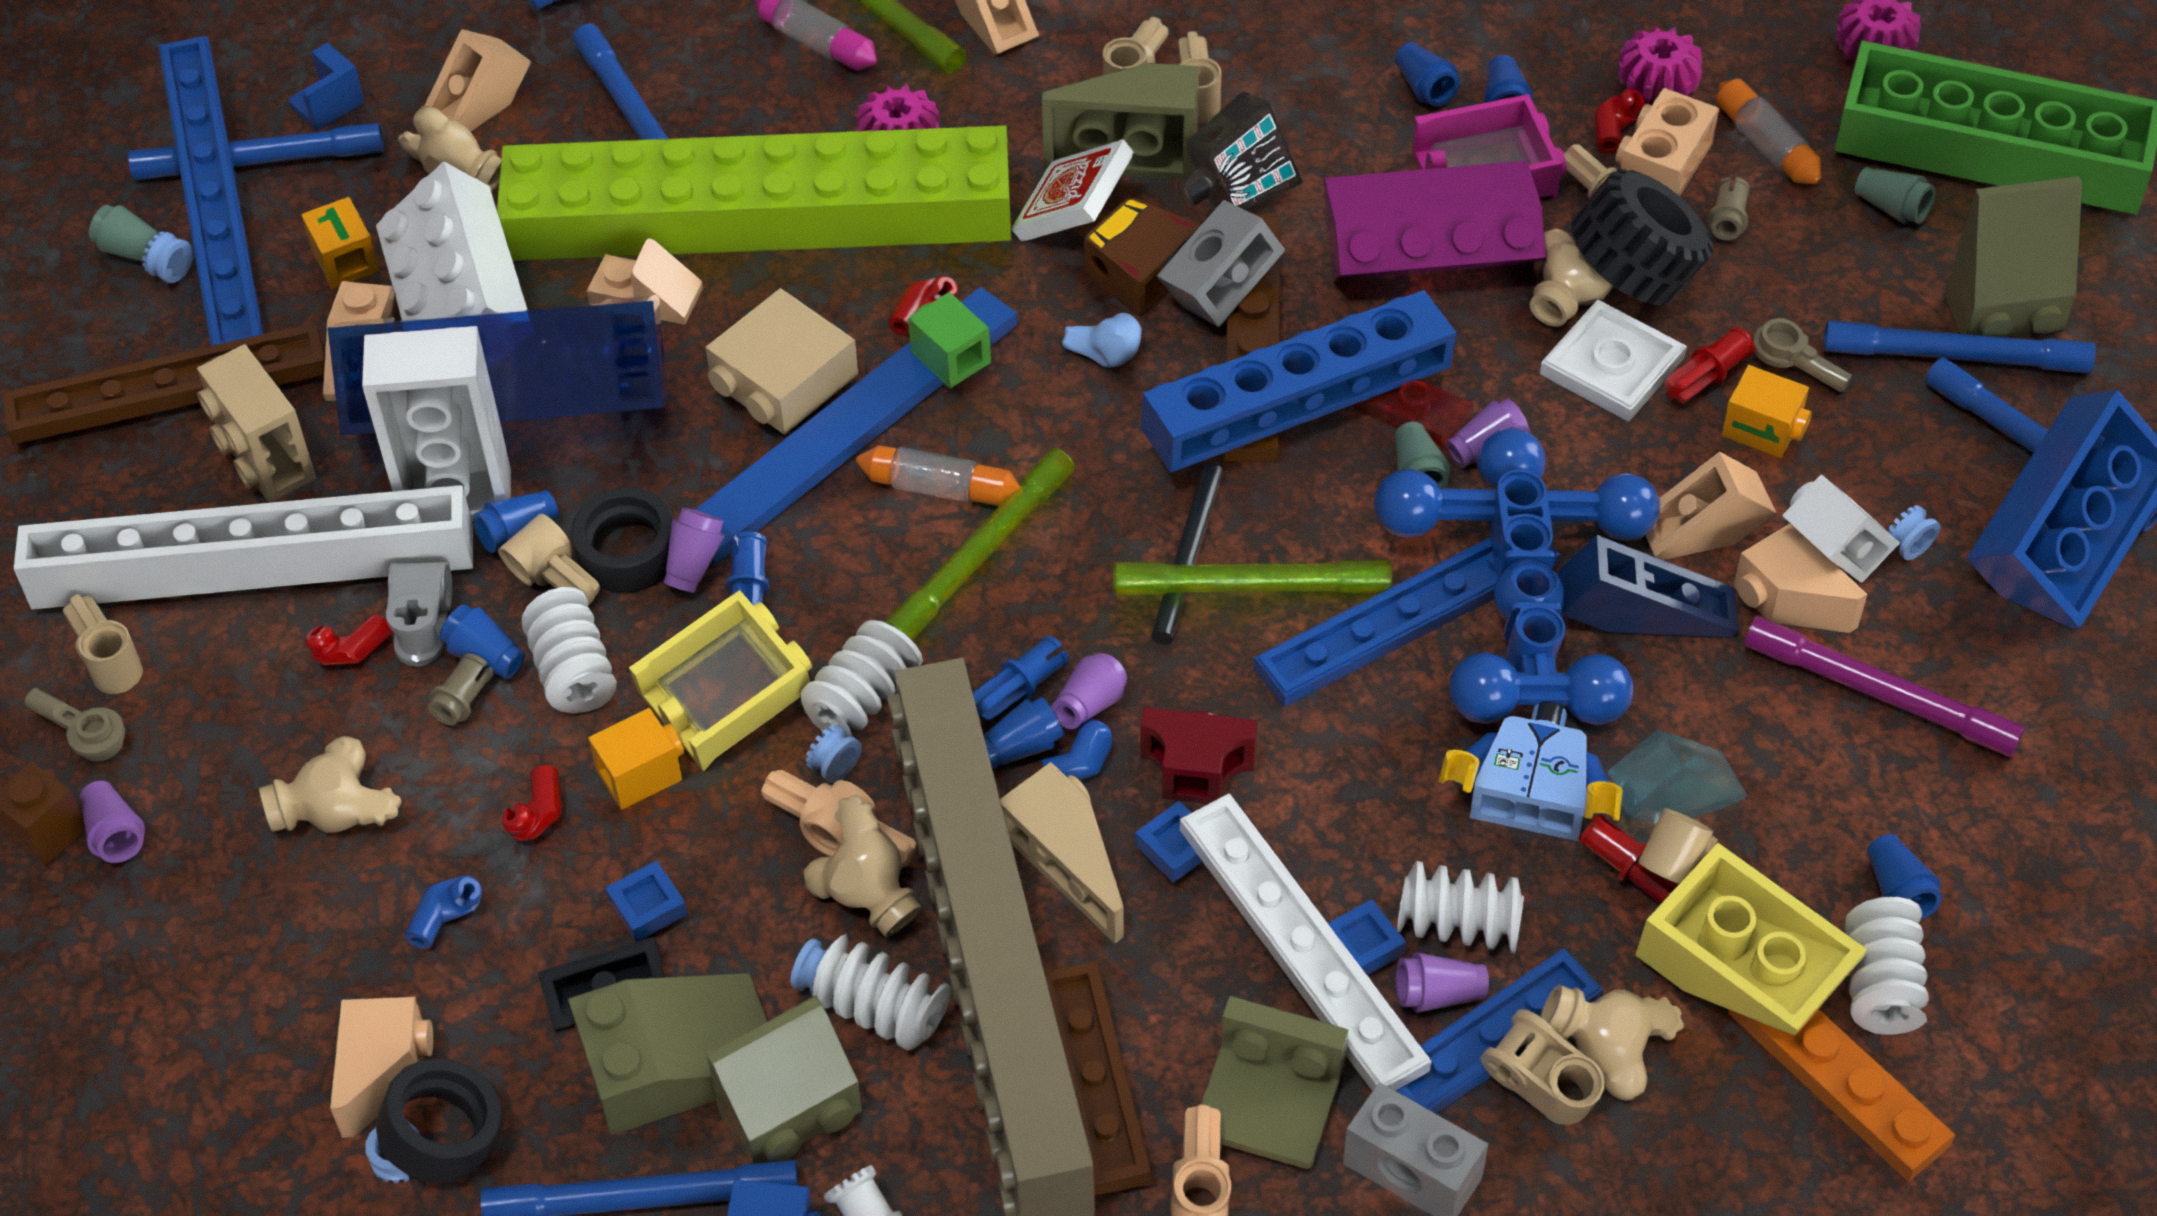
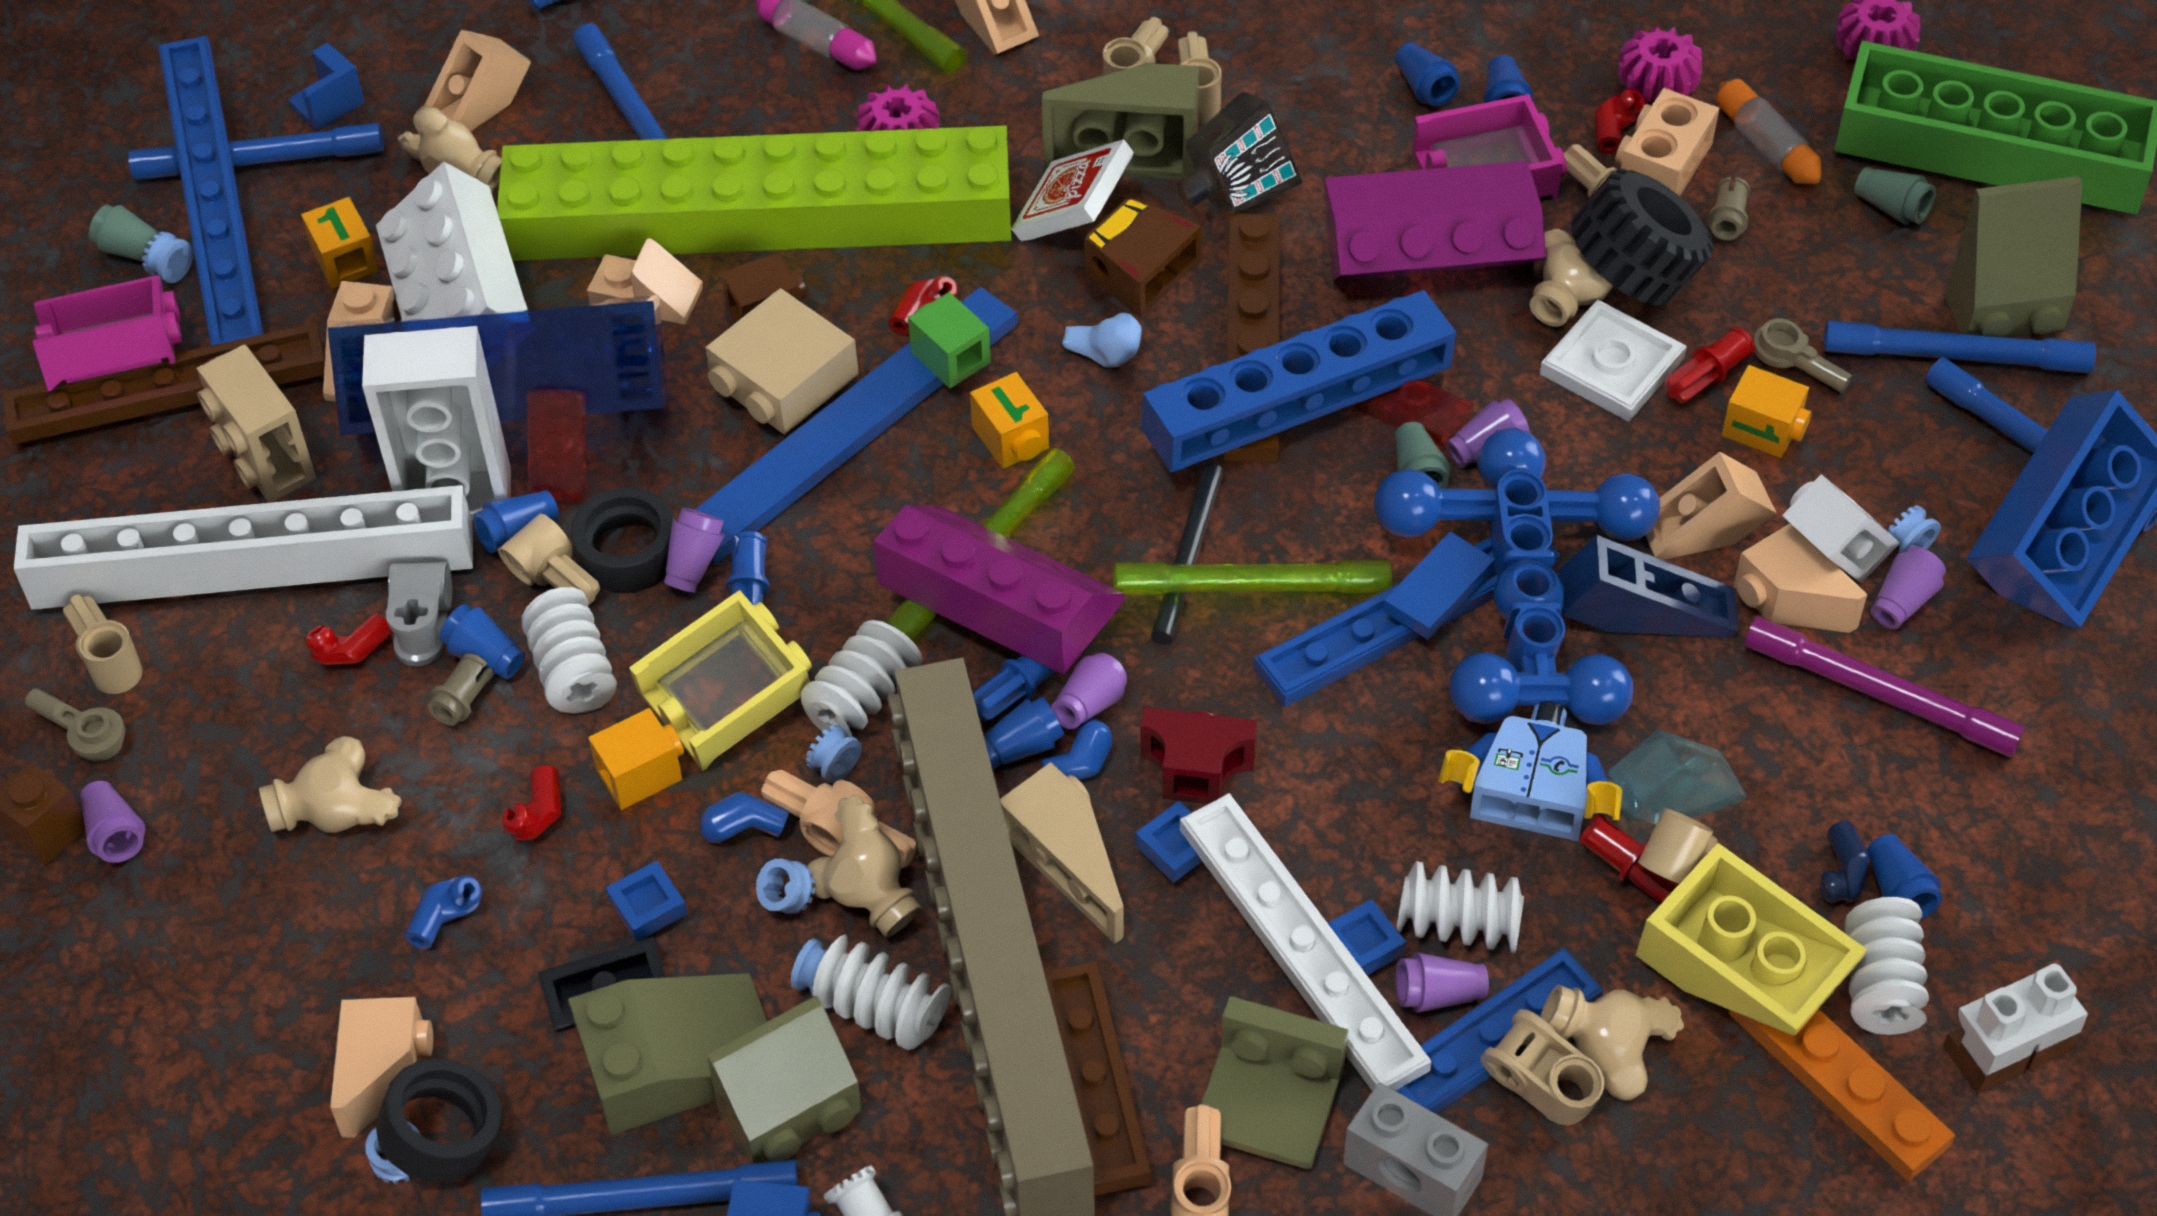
(106, 330): none -> dark pink window
(557, 443): none -> clear red plate
(739, 813): none -> blue arm
(756, 281): none -> reddish brown brick
(797, 889): none -> light blue bush
(937, 475): piece -> none
(993, 585): none -> magenta slope
(1009, 420): none -> light orange brick
(1221, 262): light grey brick -> none
(1438, 585): none -> blue tile
(1852, 865): none -> dark blue arm
(1908, 585): none -> medium lavender cone
(2016, 1028): none -> white hips

